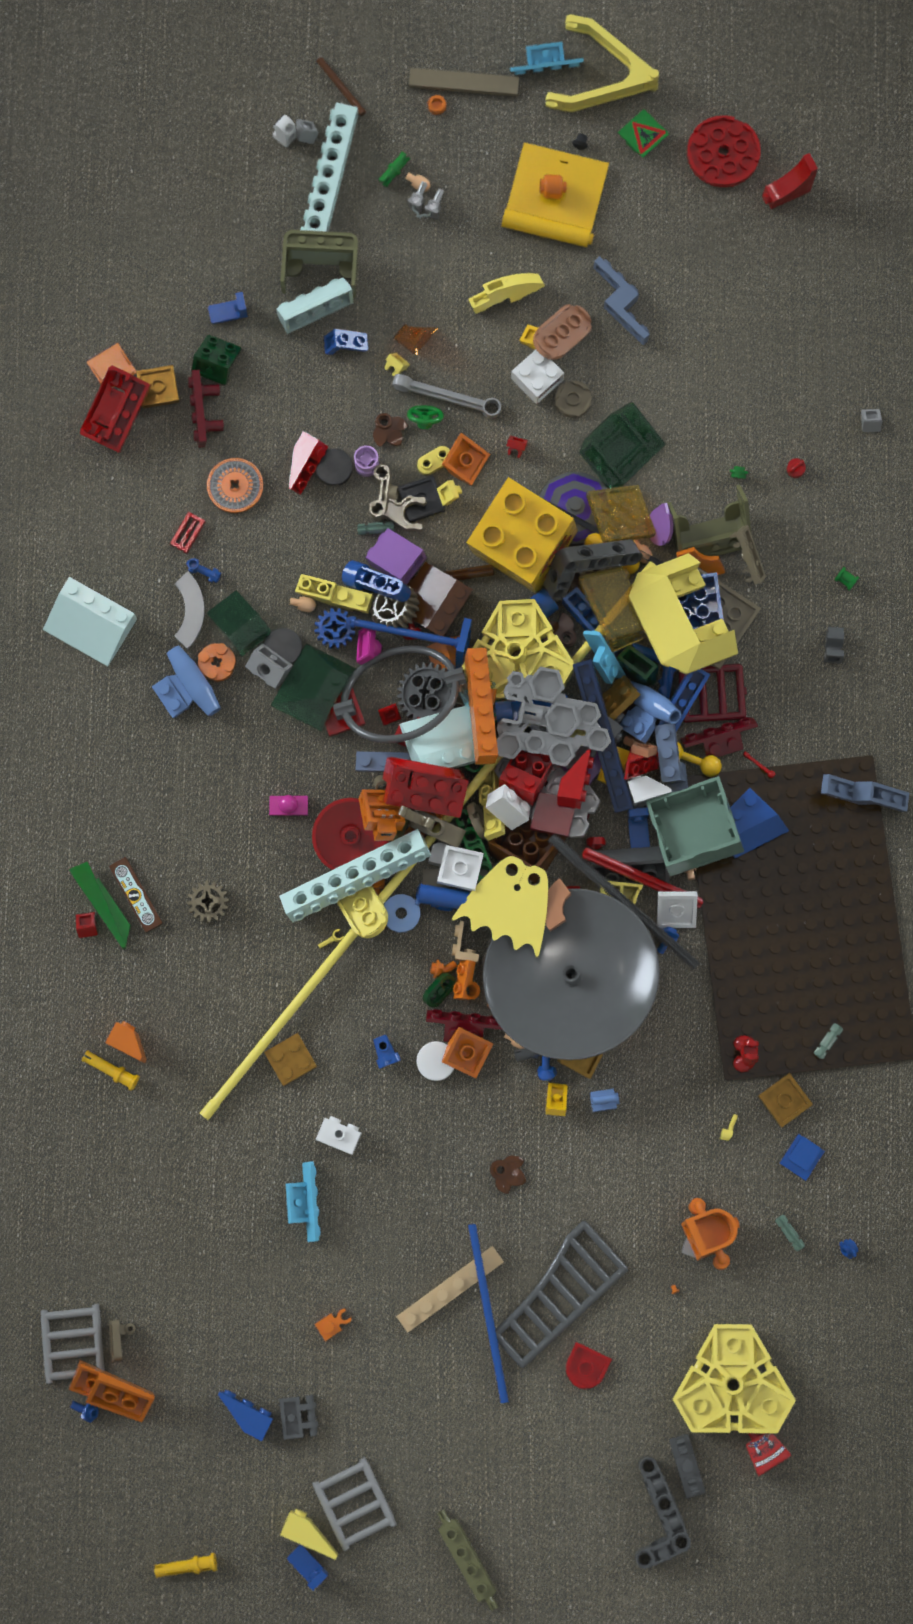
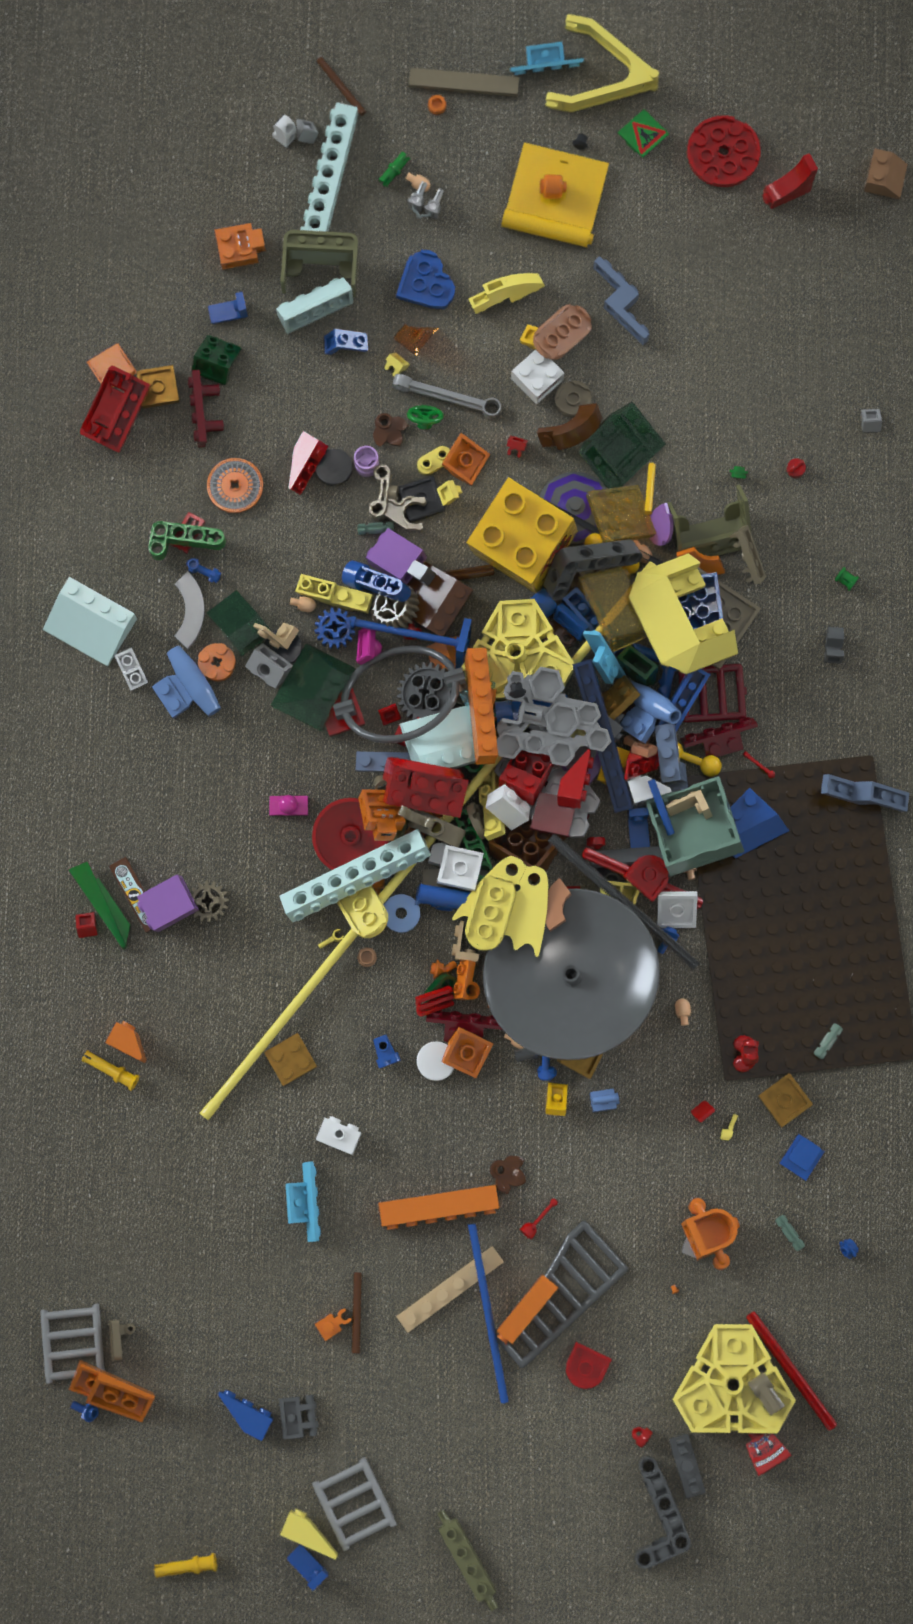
(131, 668): none -> white slope
(167, 903): none -> medium lavender brick
(186, 540): none -> green beam
(239, 245): none -> orange piece
(283, 637): none -> tan bracket
(356, 1312): none -> reddish brown bar
(367, 957): none -> medium nougat plate
(421, 572): none -> slope
(425, 282): none -> blue plate
(434, 1004): none -> red tile
(439, 1206): none -> orange brick
(490, 912): none -> light yellow tile
(517, 690): none -> black piece
(526, 1309): none -> orange slope
(529, 1229): none -> red hinge
(570, 622): none -> blue tile
(573, 432): none -> reddish brown arch
(643, 1438): none -> red tile
(648, 876): none -> red tile
(650, 488): none -> yellow bar
(661, 807): none -> blue bar
(683, 1011): none -> light nougat cylinder
(692, 799): none -> tan bracket
(702, 1111): none -> red slope
(764, 1391): none -> dark tan piece
(791, 1371): none -> red axle
(885, 174): none -> medium nougat slope

